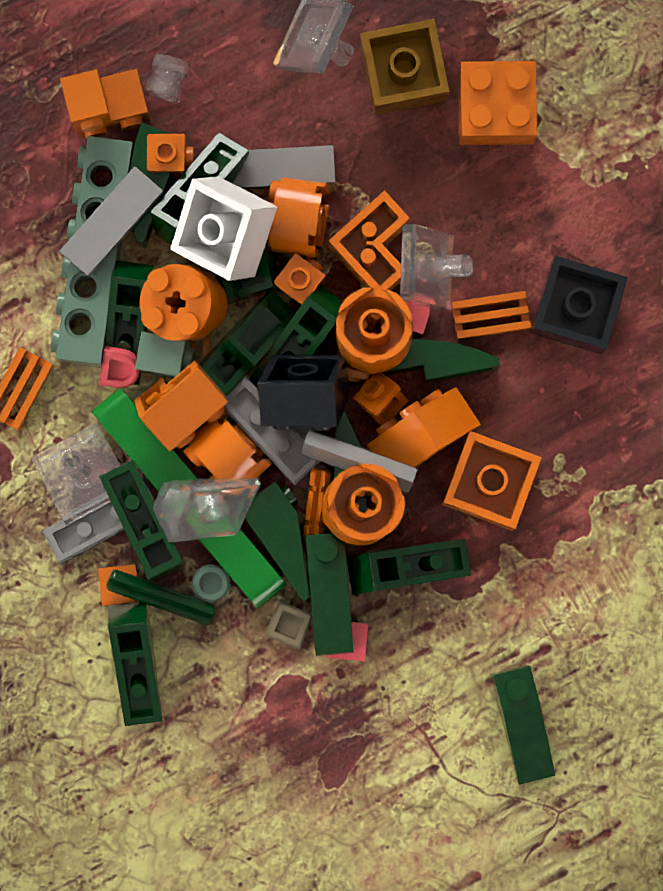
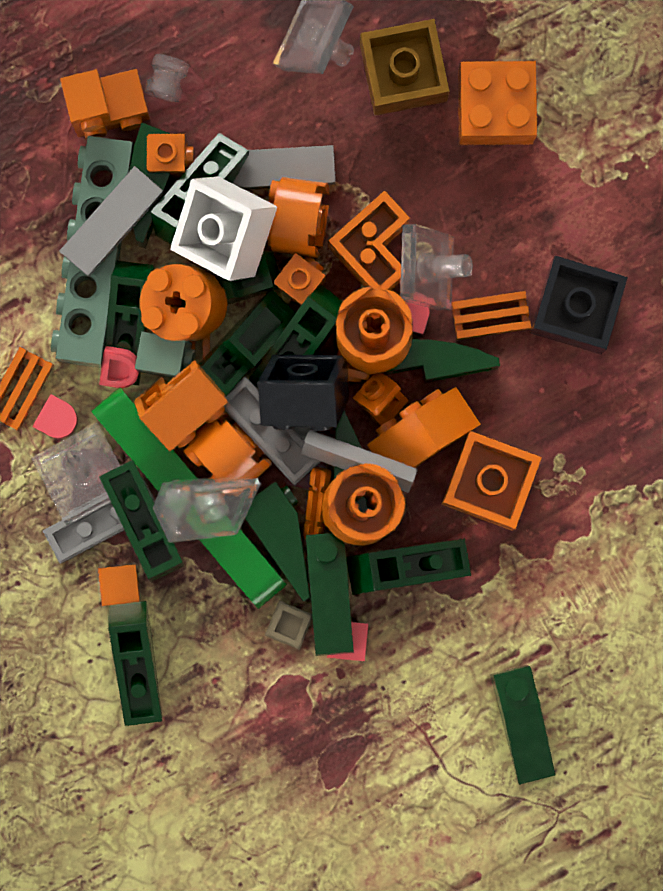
(56, 418): none -> coral tile
(160, 597): dark green axle -> none
(211, 583): sand green tile -> none

